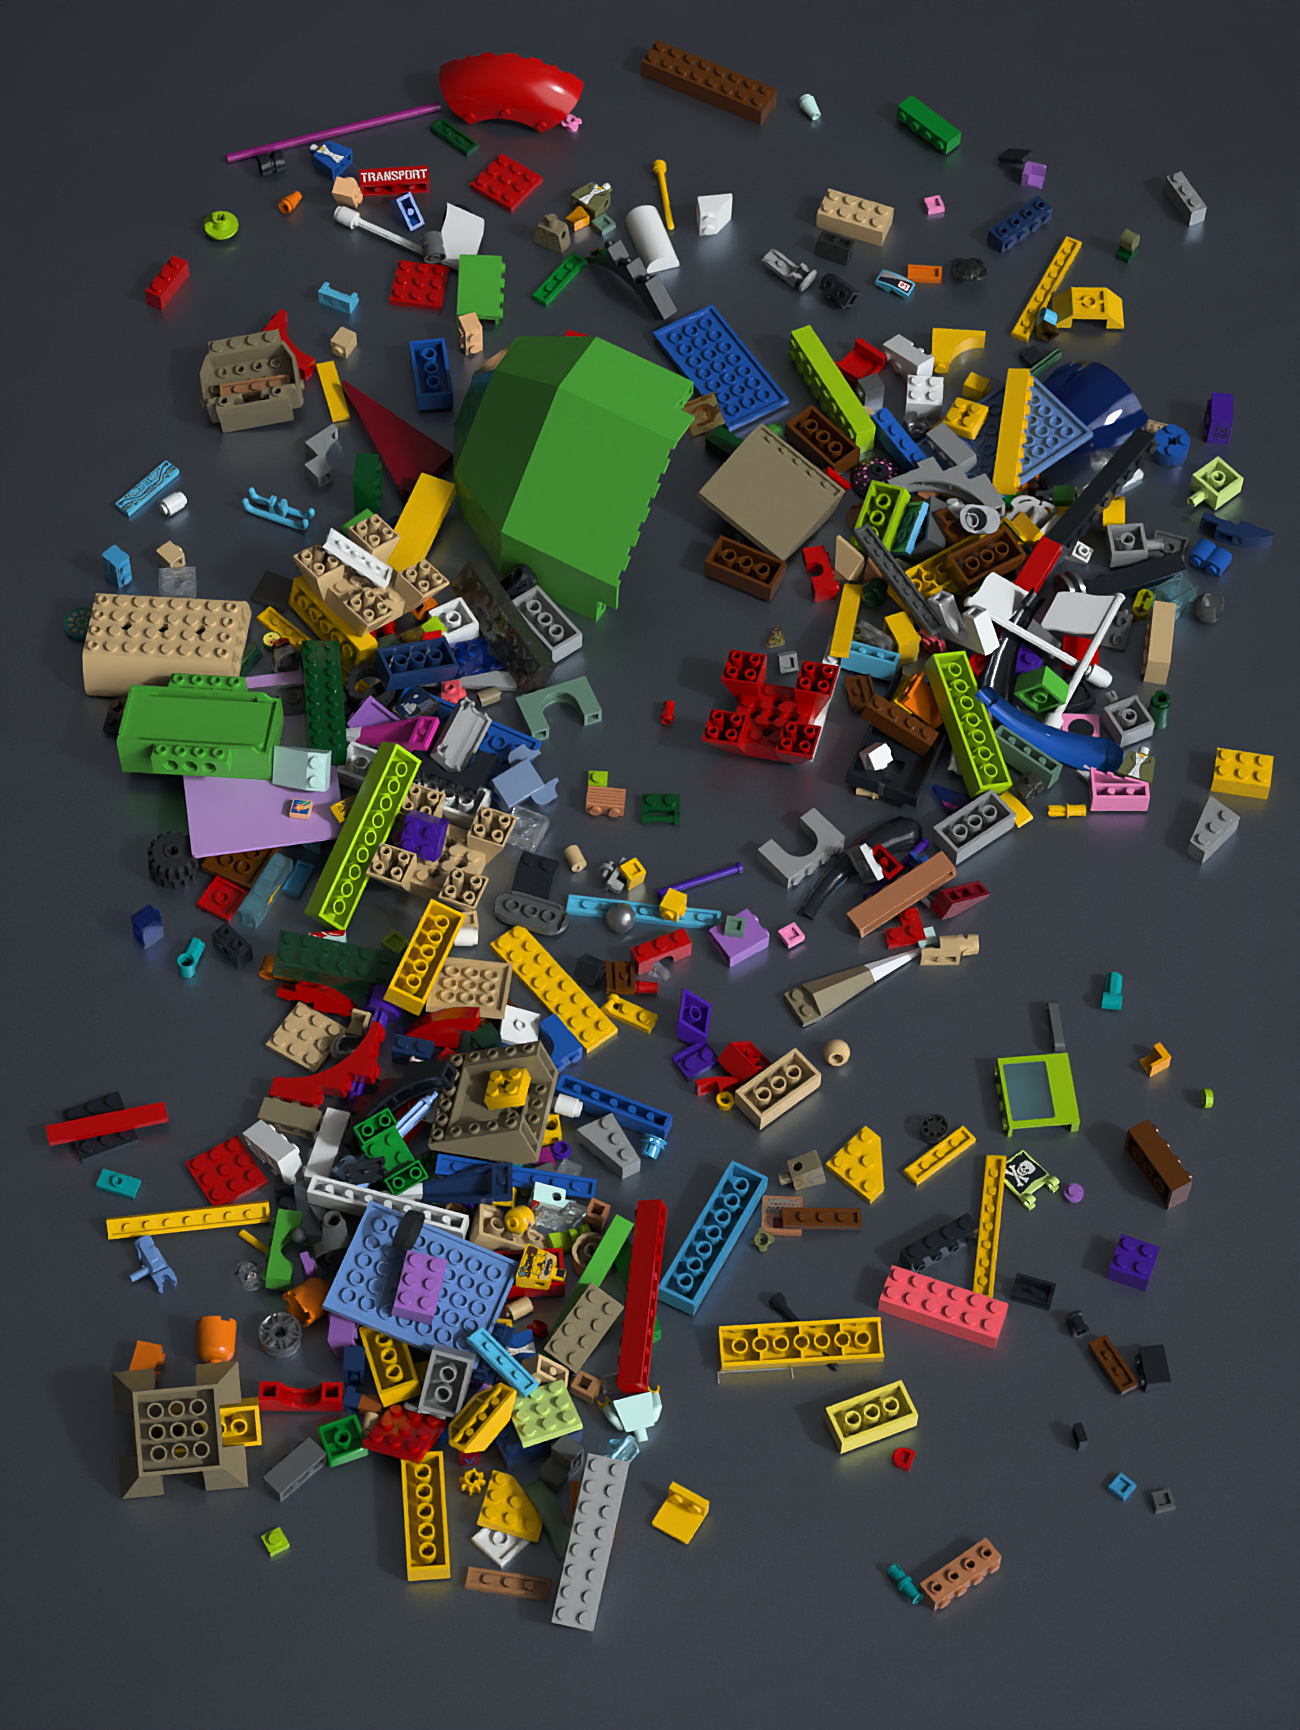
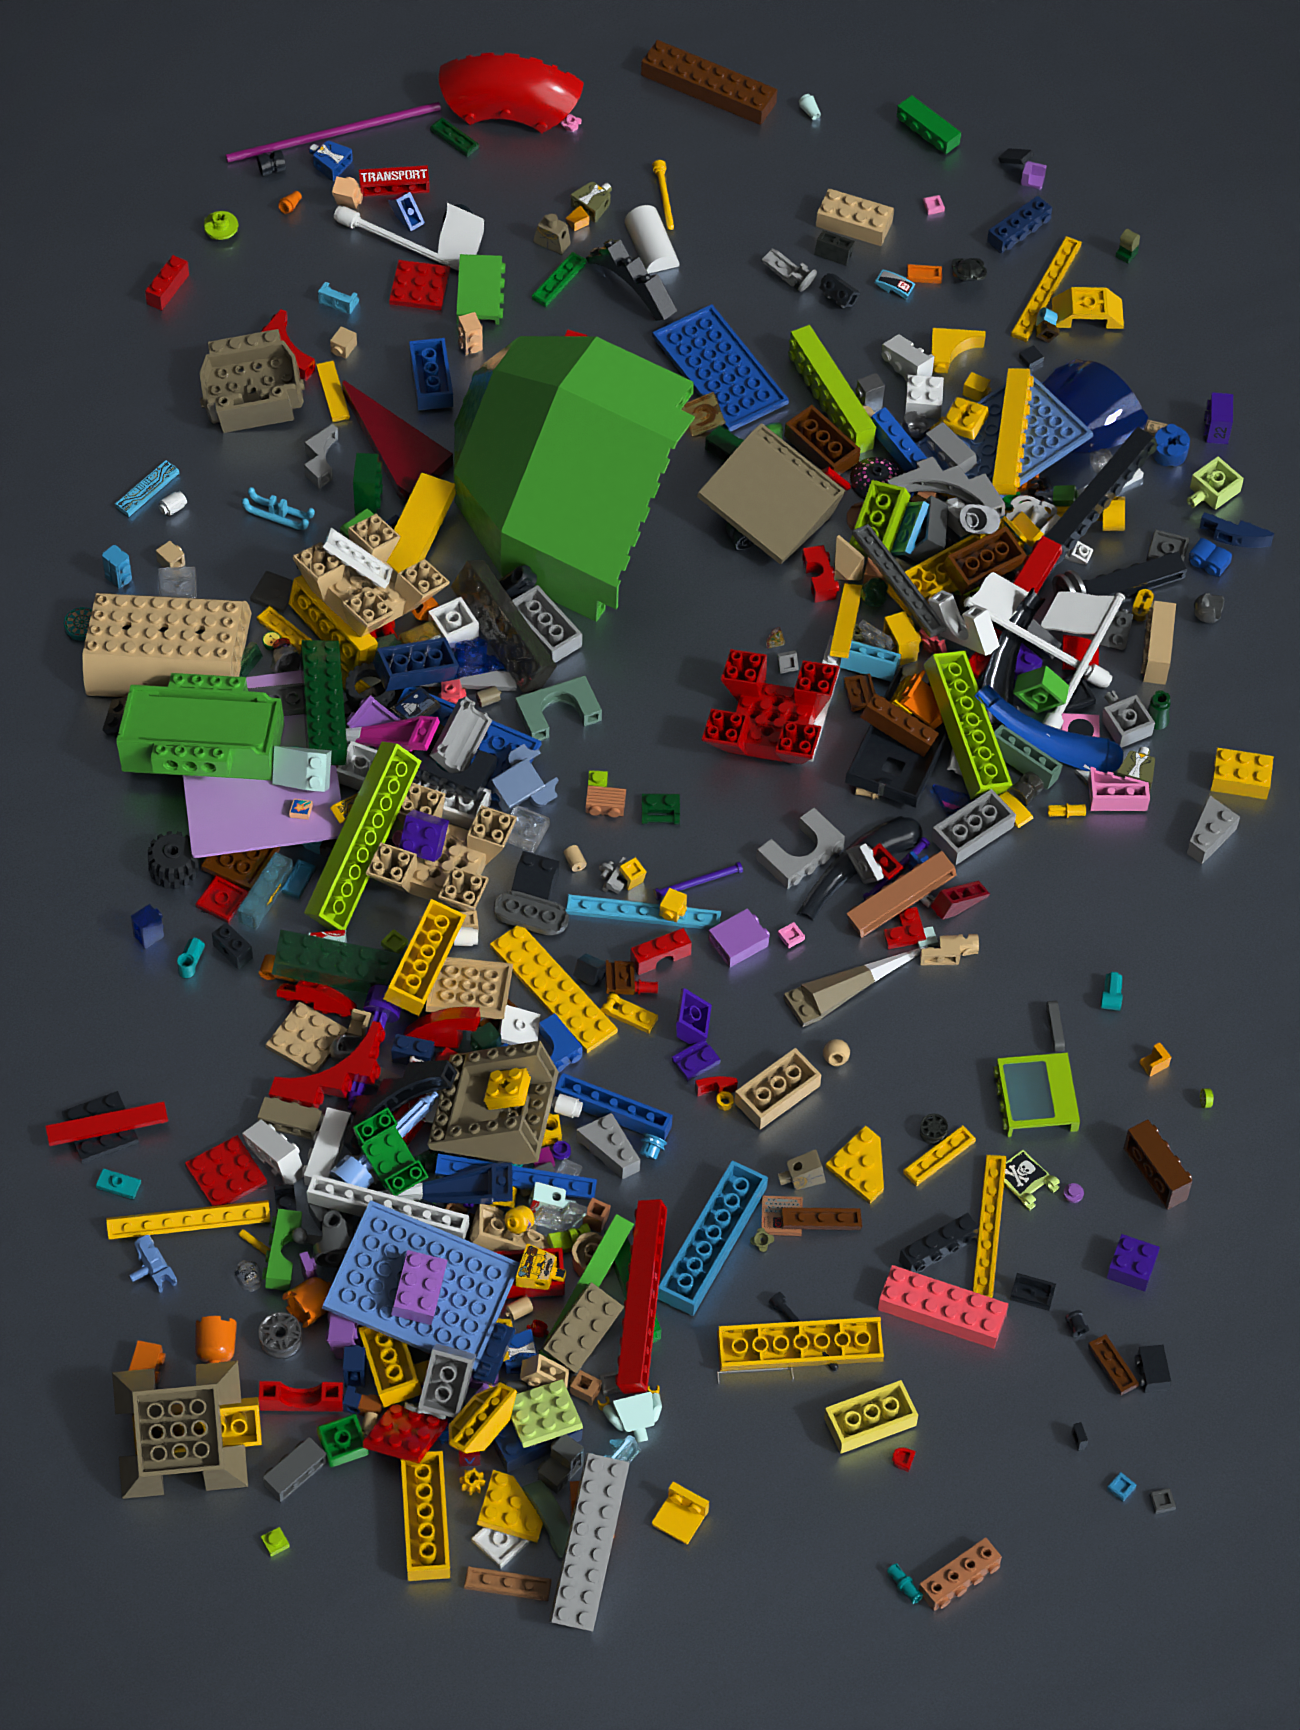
(252, 387): medium nougat tile -> none
(365, 1171): black hinge -> none
(408, 1230): black tyre -> none
(432, 247): dark grey wheel -> none
(433, 625): lime tile -> none
(433, 635): red tile -> none
(502, 1362): medium azure tile -> none
(506, 182): red plate -> none
(603, 224): sand green tile -> none
(620, 917): flat silver hair -> none
(660, 972): clear tile -> none
(667, 714): red pin -> none
(713, 213): white slope -> none
(735, 926): sand green tile -> none
(743, 1061): red slope -> none
(745, 568): reddish brown brick -> none
(861, 362): red panel -> none
(876, 756): white brick -> none
(947, 524): reddish brown slope -> none
(1045, 362): dark green axle -> none
(1128, 544): light grey brick -> none
(1178, 590): clear light blue brick -> none
(1185, 198): light grey brick -> none

